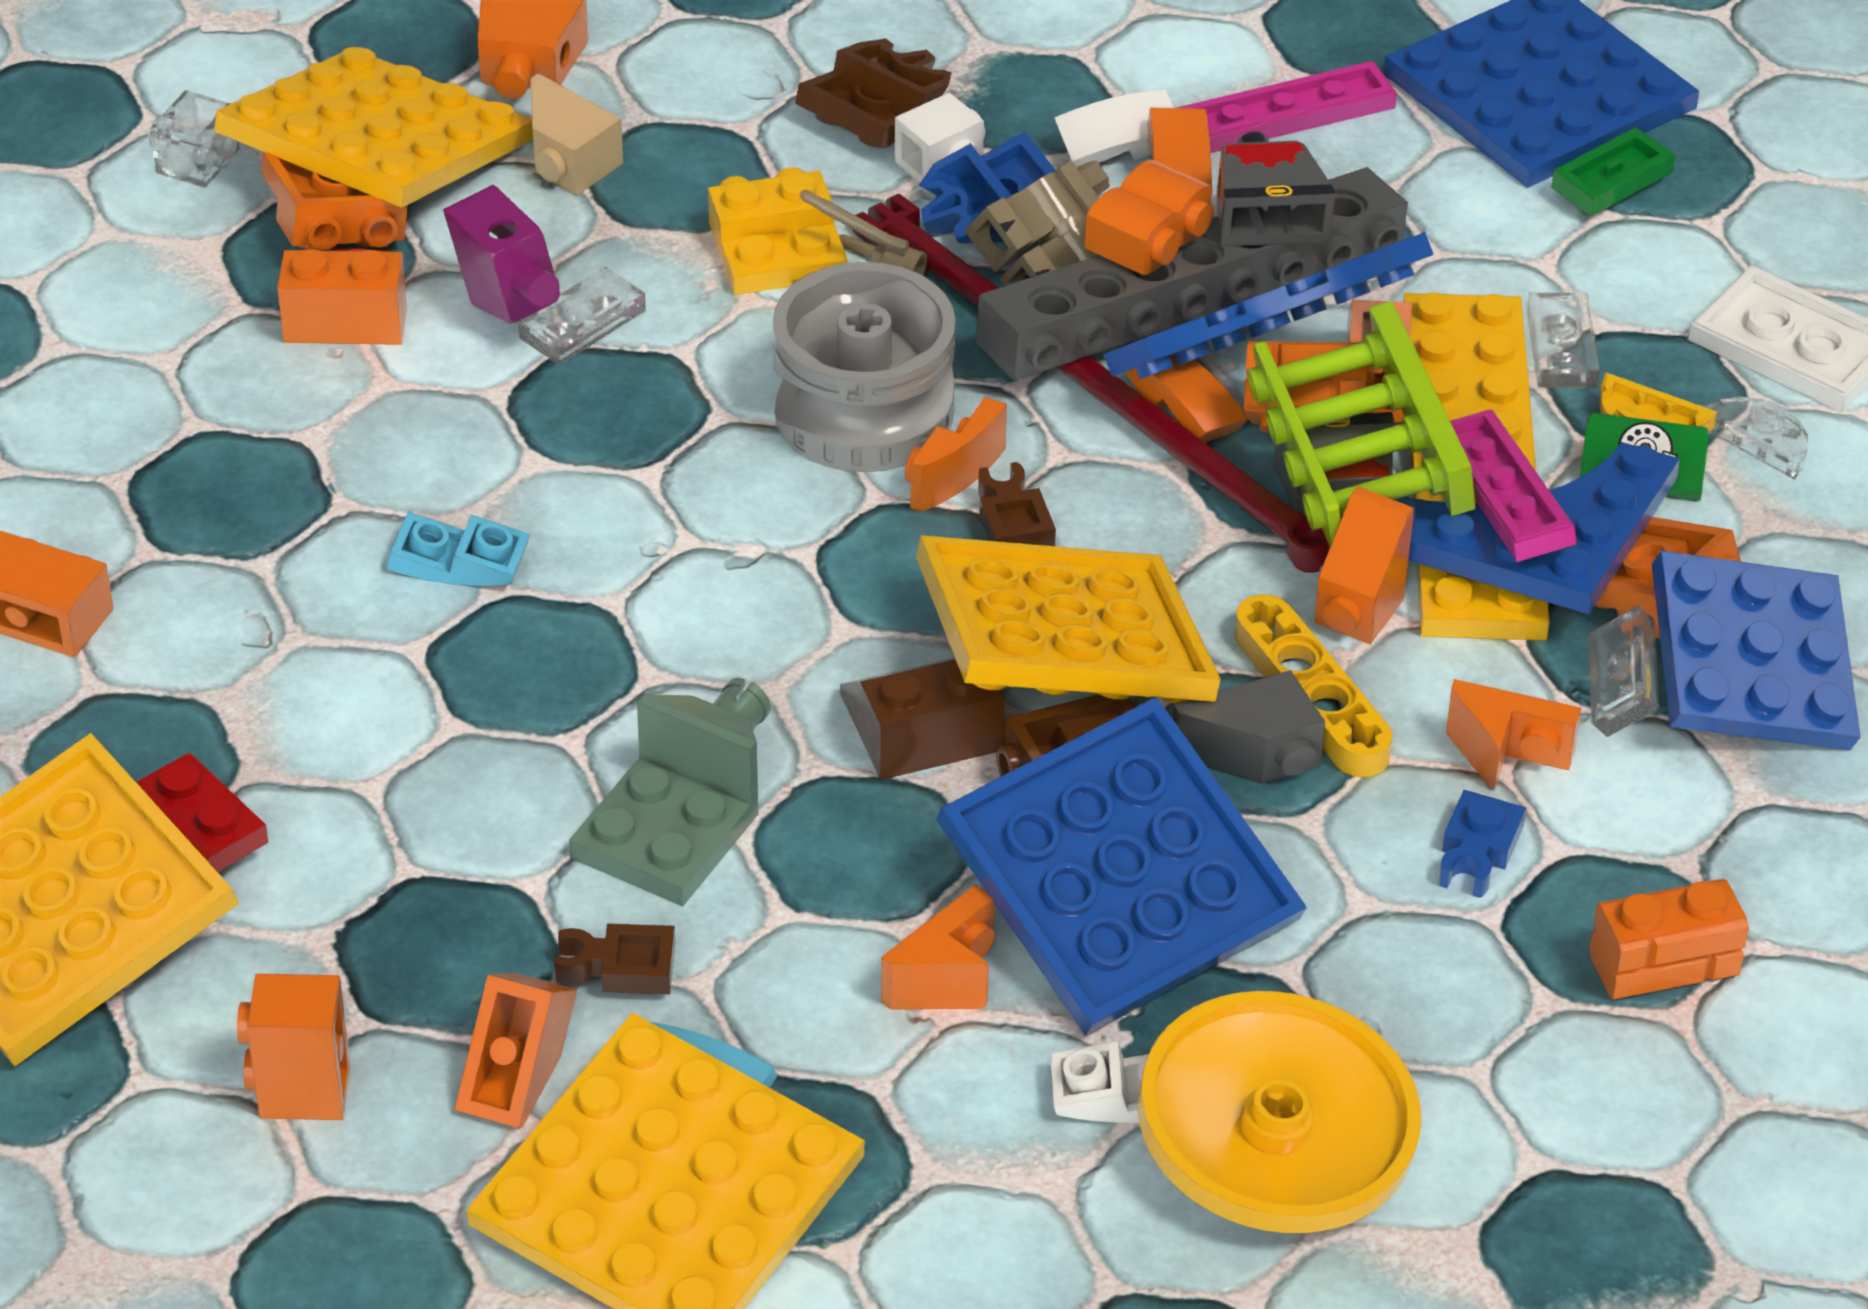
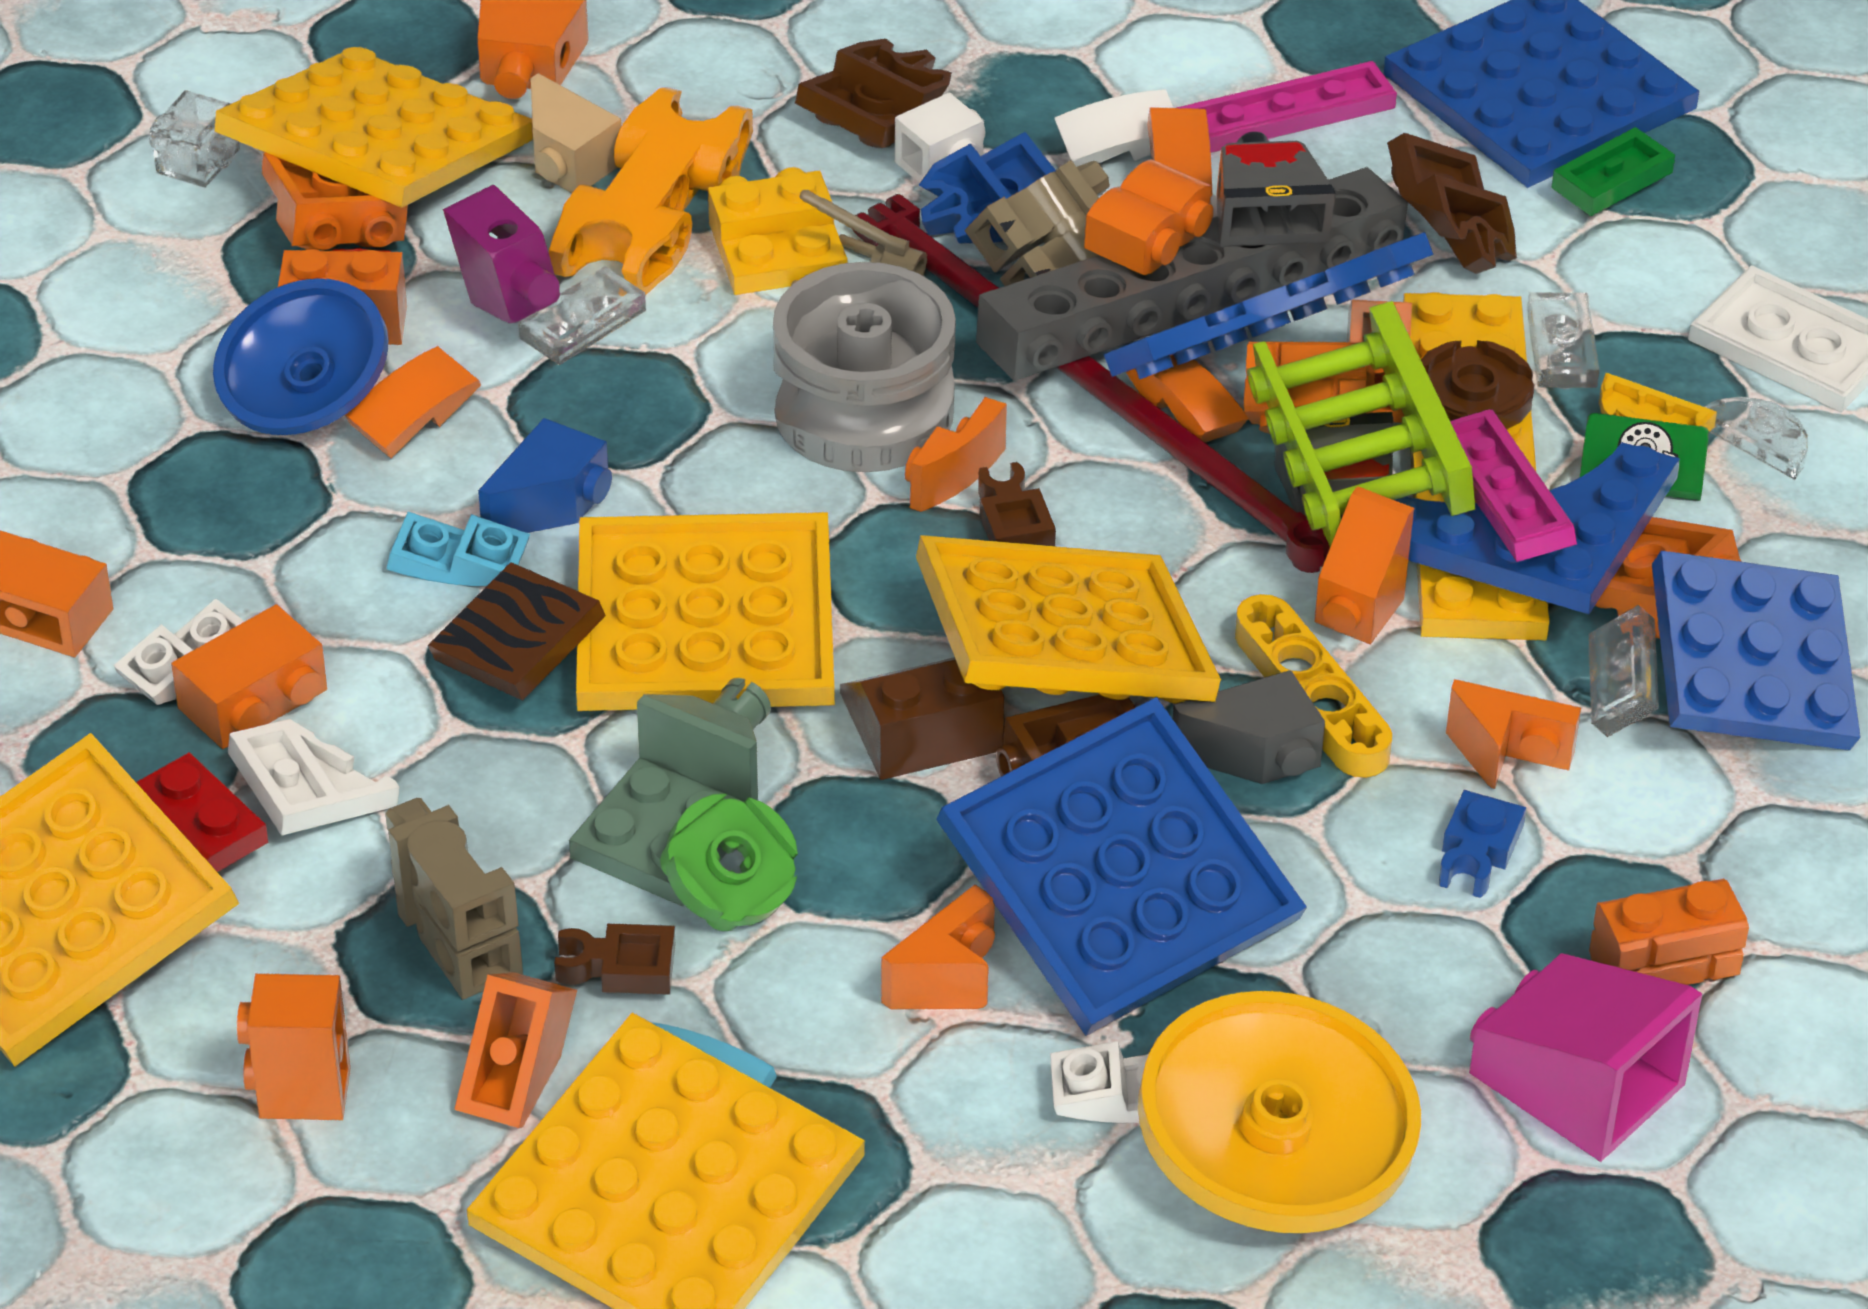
(149, 662): none -> white slope
(249, 675): none -> orange brick
(300, 356): none -> blue dish
(304, 779): none -> white wing
(410, 397): none -> orange slope
(457, 908): none -> dark tan hips
(516, 630): none -> reddish brown tile
(547, 480): none -> blue slope
(642, 210): none -> light orange piece
(705, 885): none -> bright green plate
(706, 605): none -> yellow plate
(1451, 197): none -> reddish brown plate
(1481, 380): none -> reddish brown tile
(1588, 1048): none -> dark pink slope

